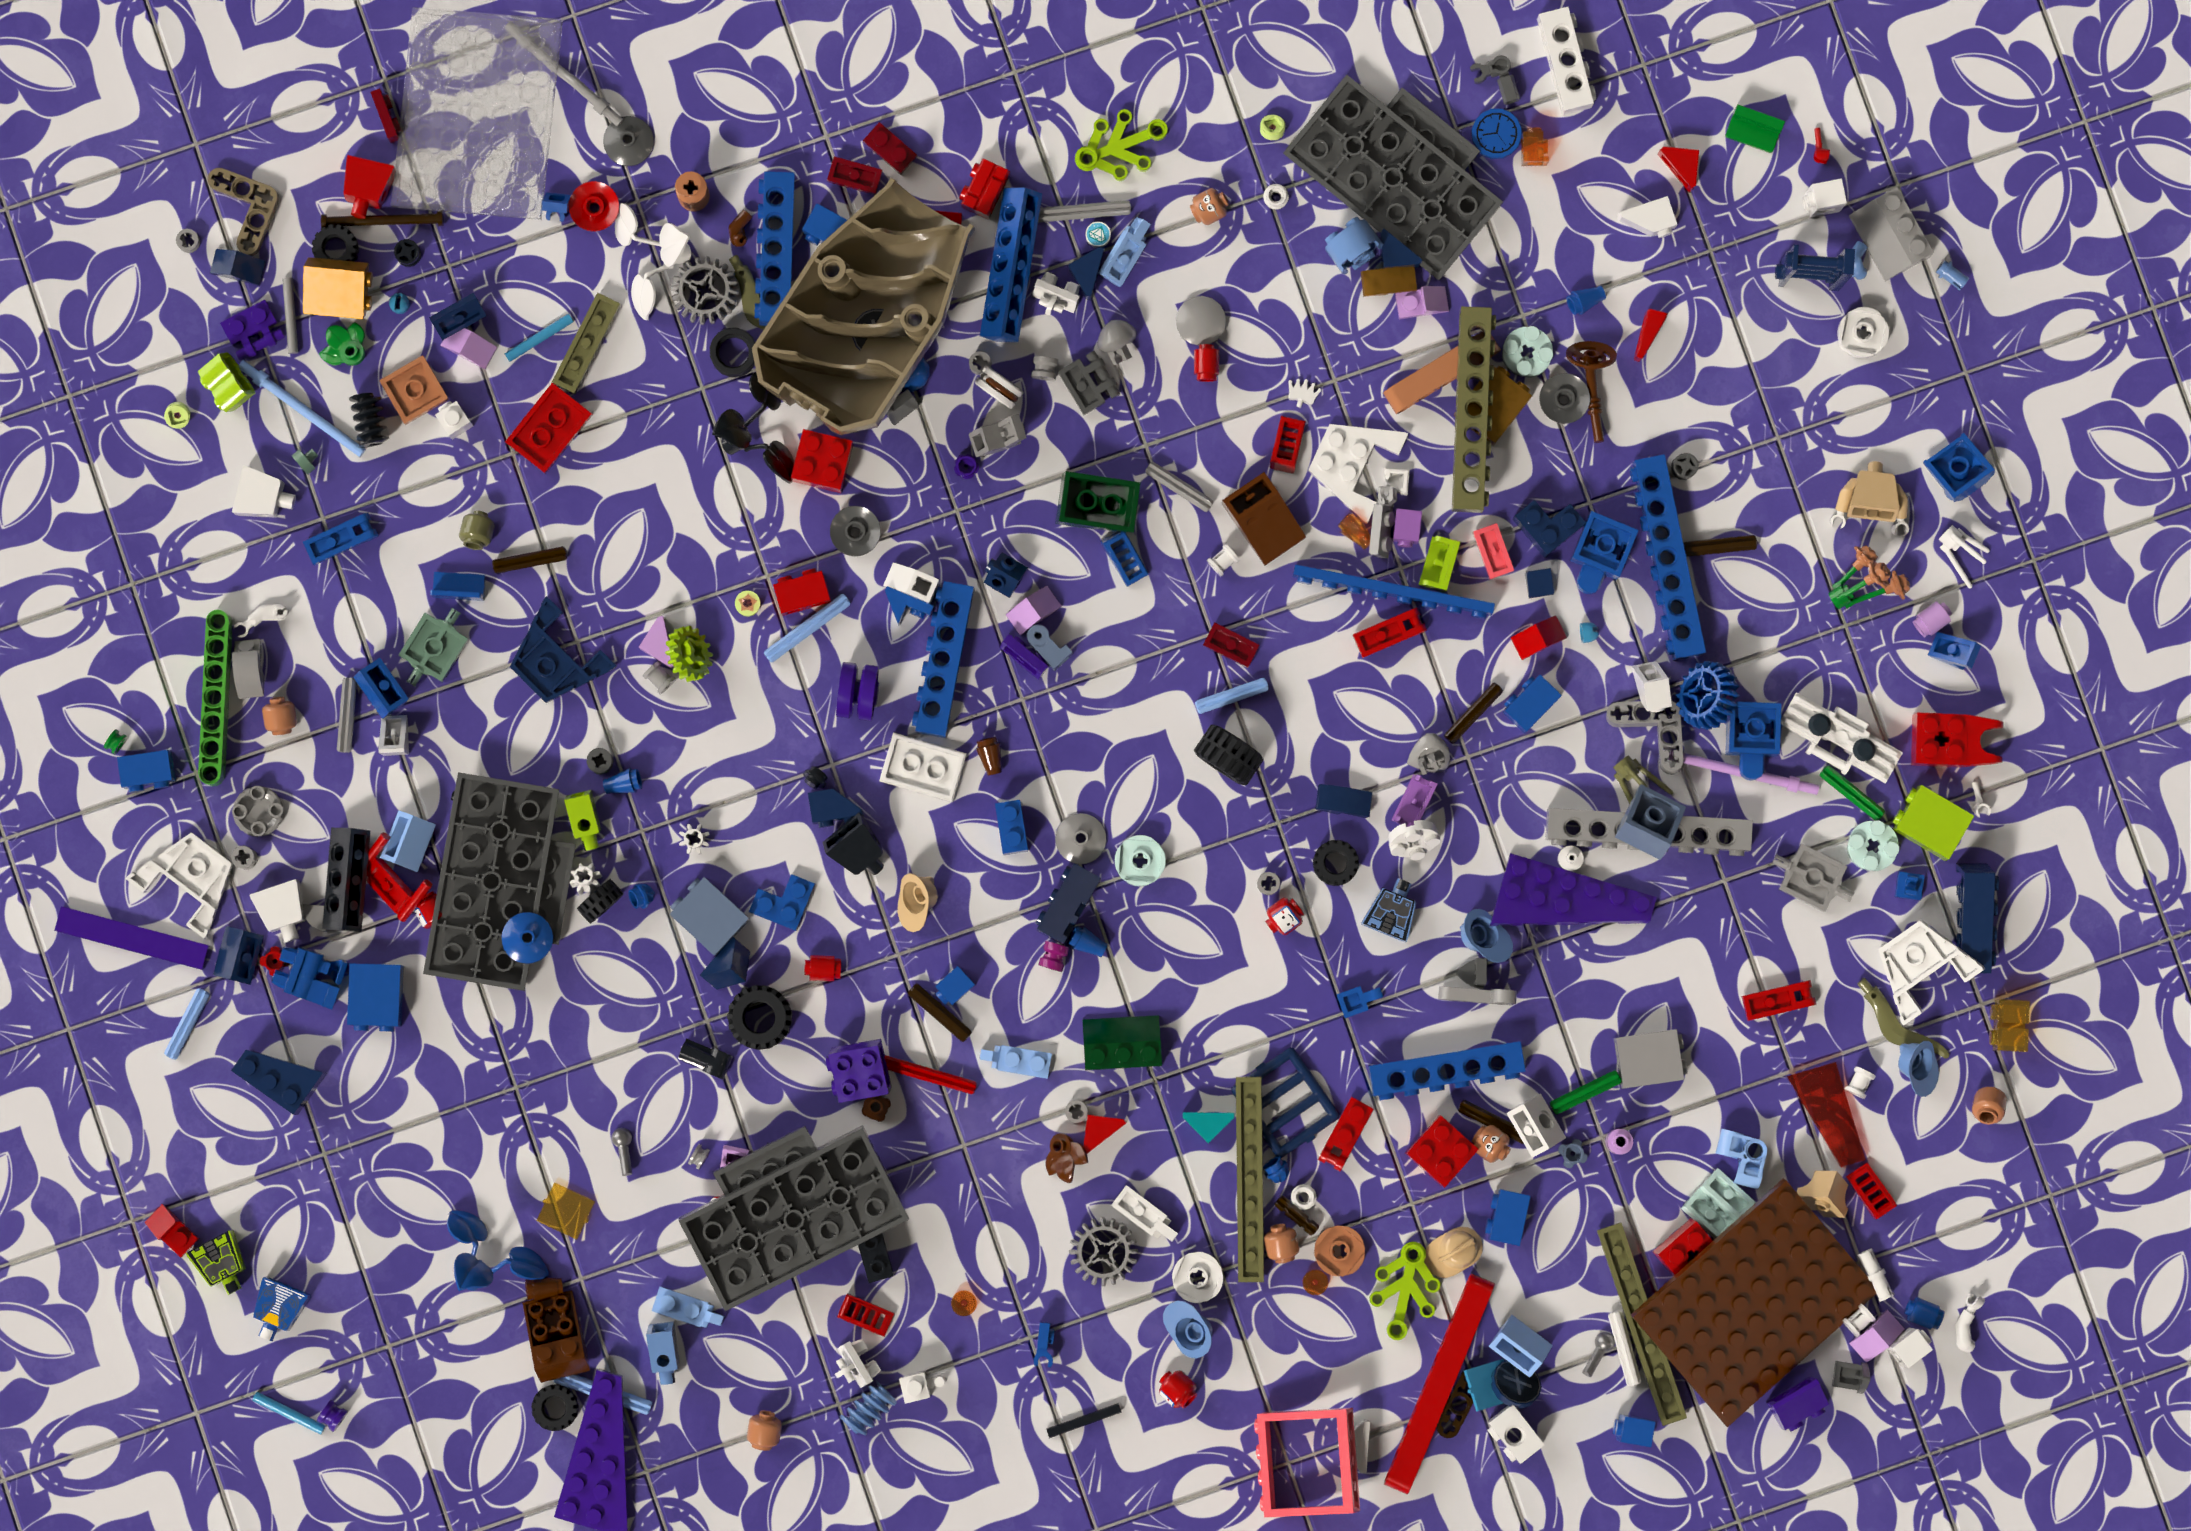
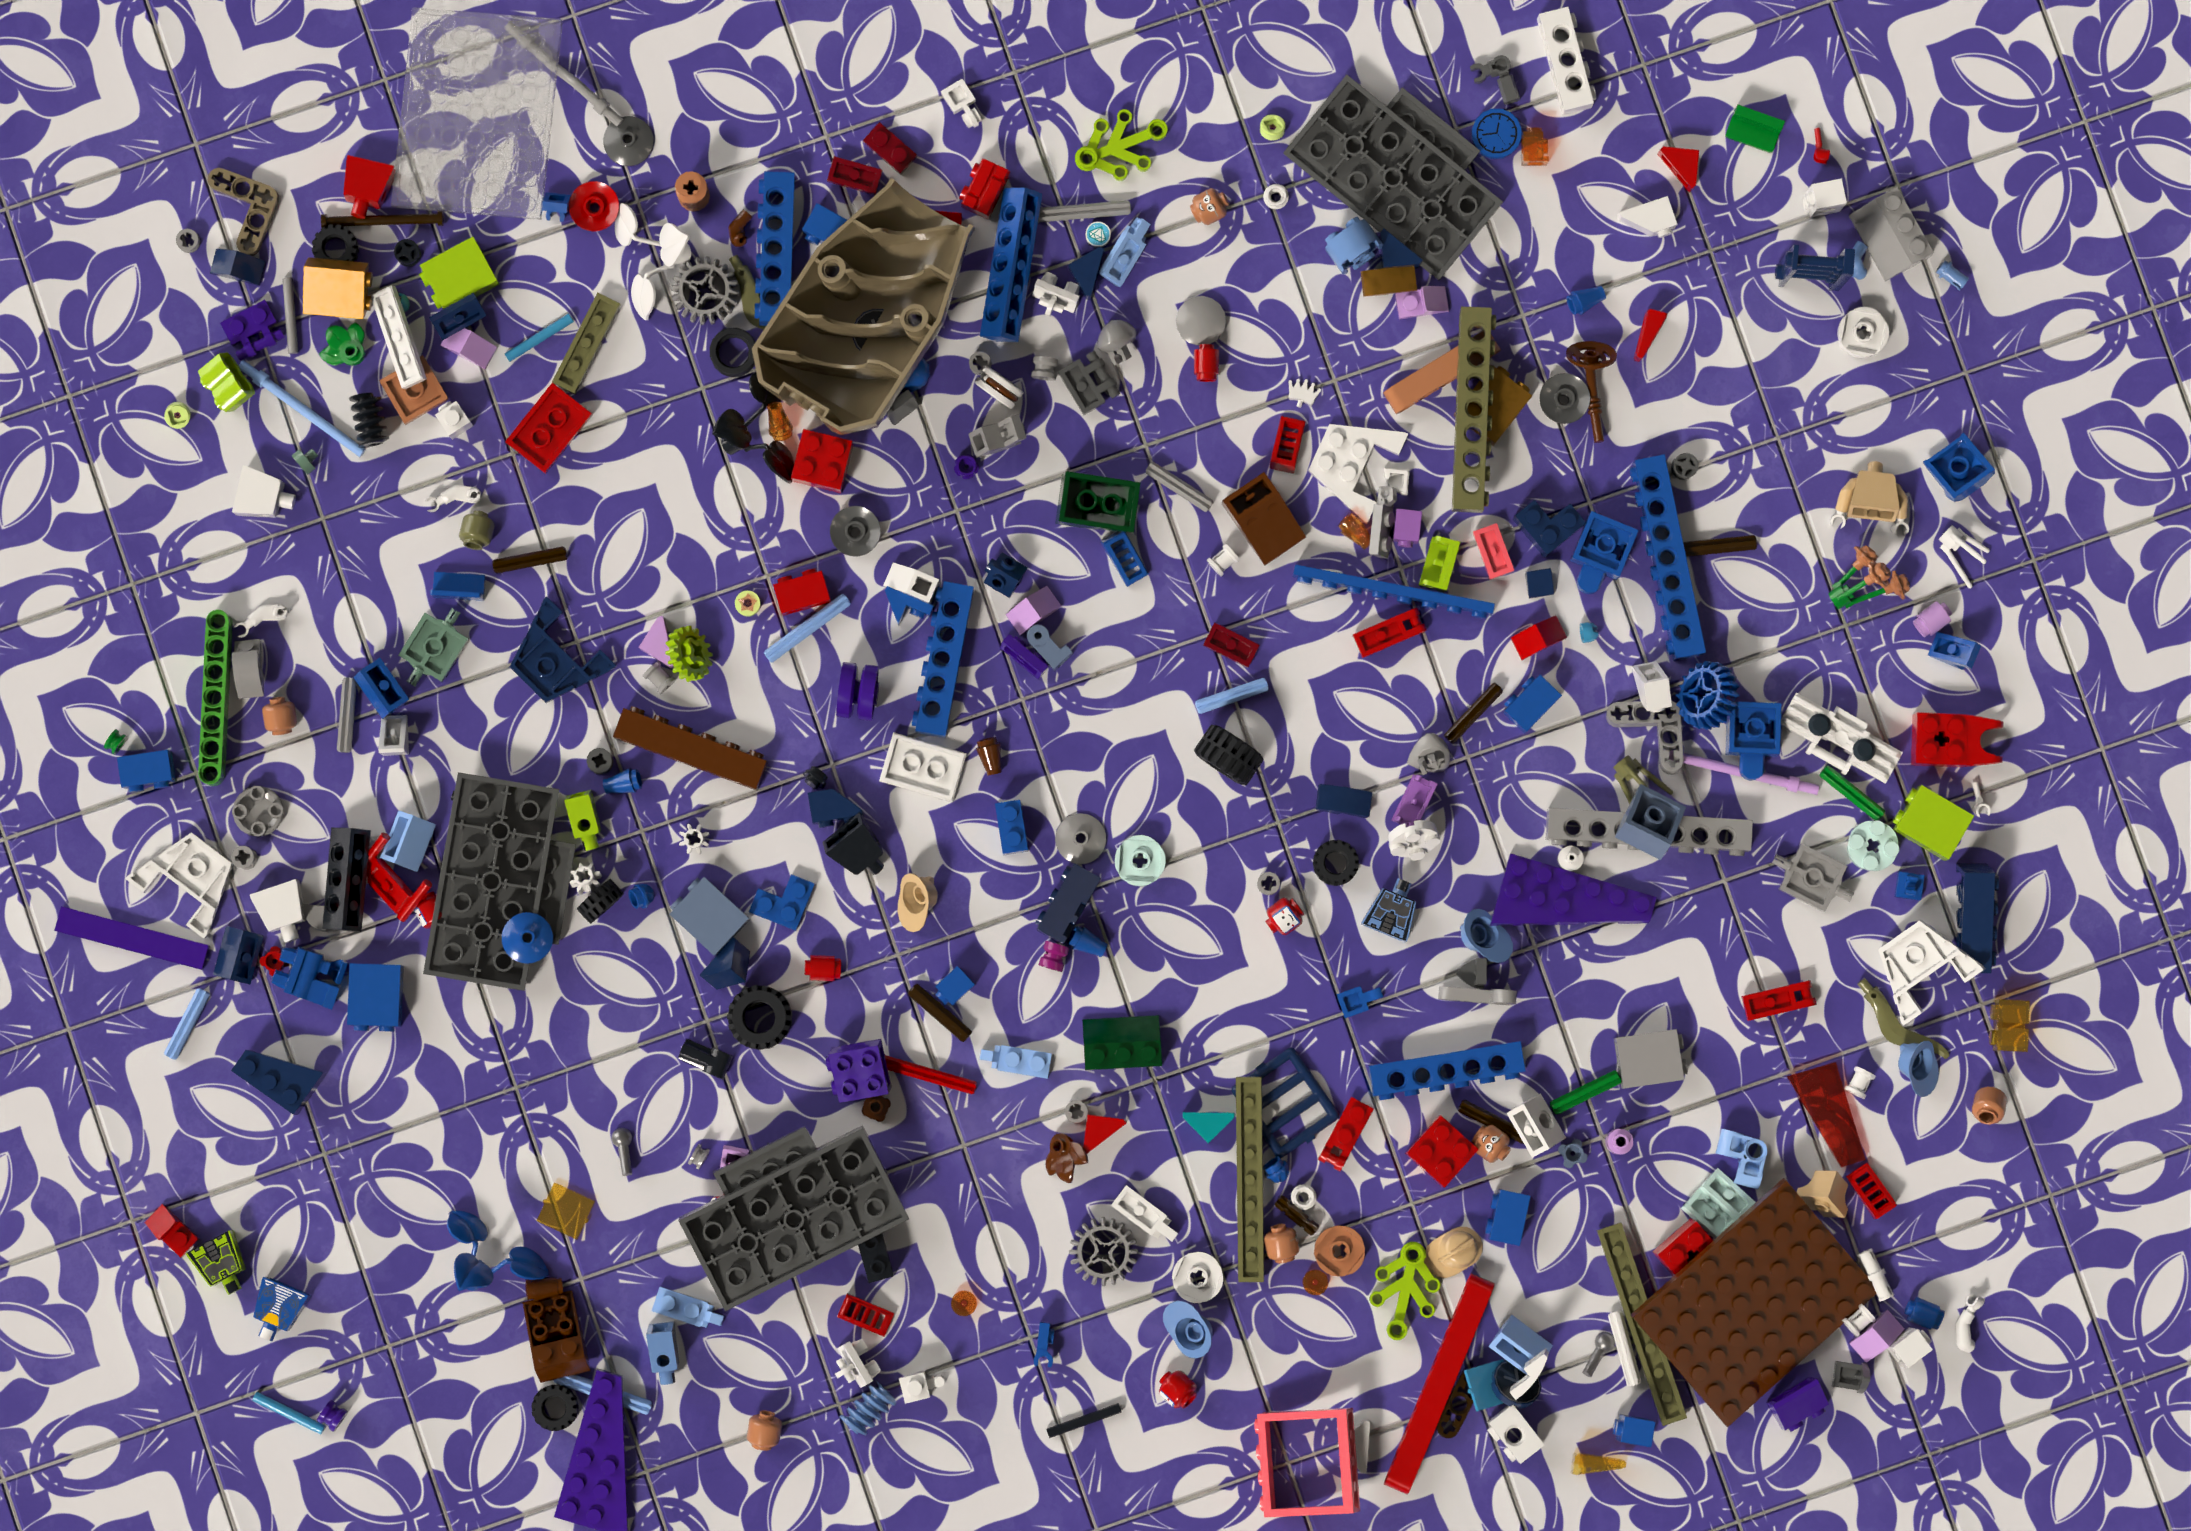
(339, 539): blue plate -> none
(390, 124): dark red plate -> none
(398, 337): none -> white tile
(457, 492): none -> white arm
(458, 274): none -> lime brick
(690, 749): none -> reddish brown brick
(779, 424): none -> clear orange cone
(959, 98): none -> white plate
(1529, 337): light aqua plate -> none
(1533, 1369): none -> white slope
(1591, 1463): none -> clear yellow slope

